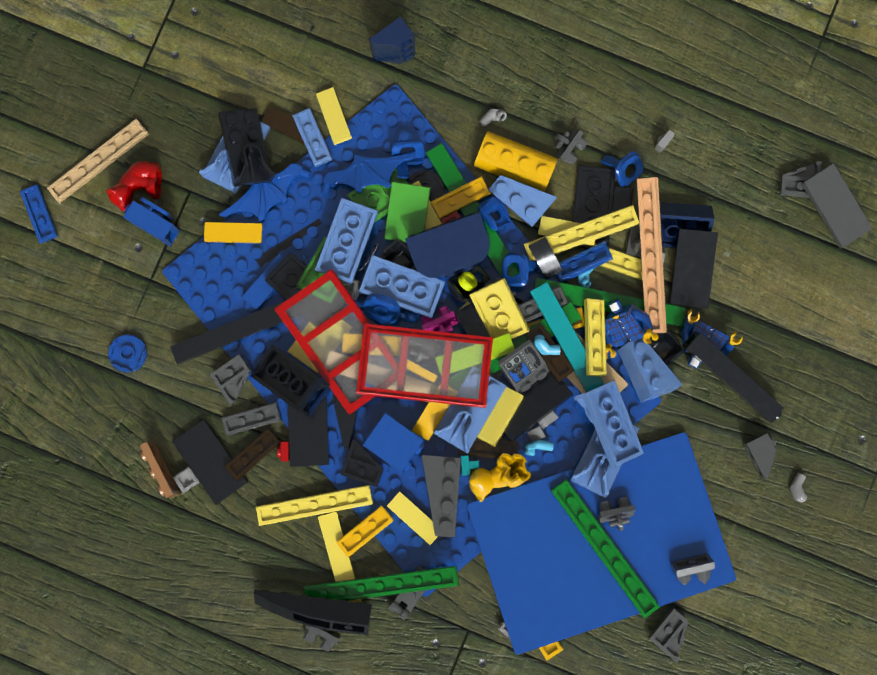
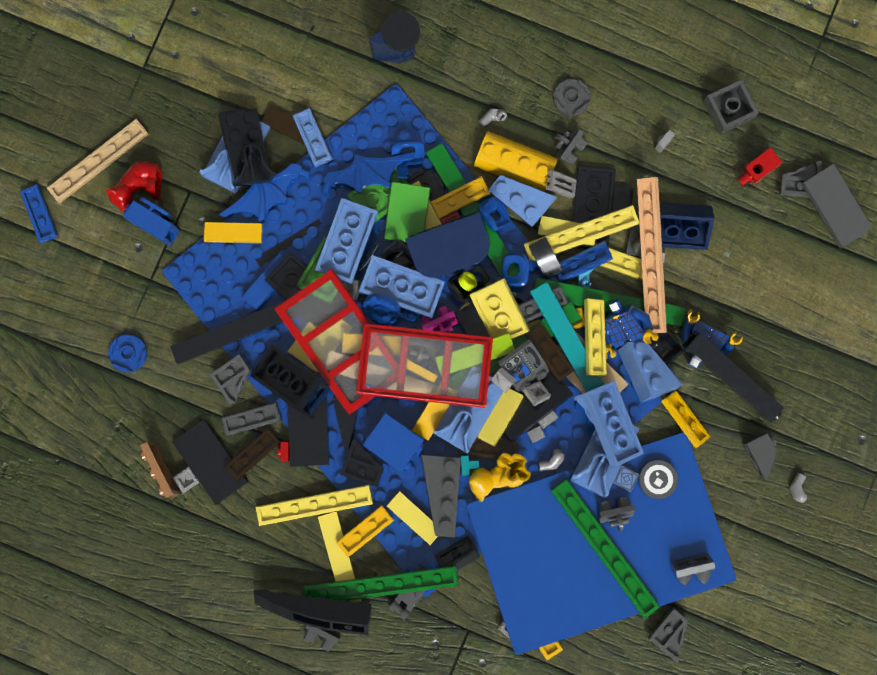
(333, 116): light yellow tile -> none
(400, 31): none -> black tile
(458, 554): none -> black slope
(503, 379): none -> light grey tile
(536, 393): none -> light grey tile
(538, 444): medium azure arm -> none
(544, 348): medium azure arm -> none
(551, 187): none -> light grey tile
(554, 461): none -> light grey arm
(571, 97): none -> dark grey tile
(620, 166): blue piece -> none
(626, 478): none -> tile
(658, 479): none -> dark grey tile
(685, 419): none -> yellow tile
(693, 268): black tile -> none
(730, 107): none -> dark grey brick
(766, 163): none -> red torso

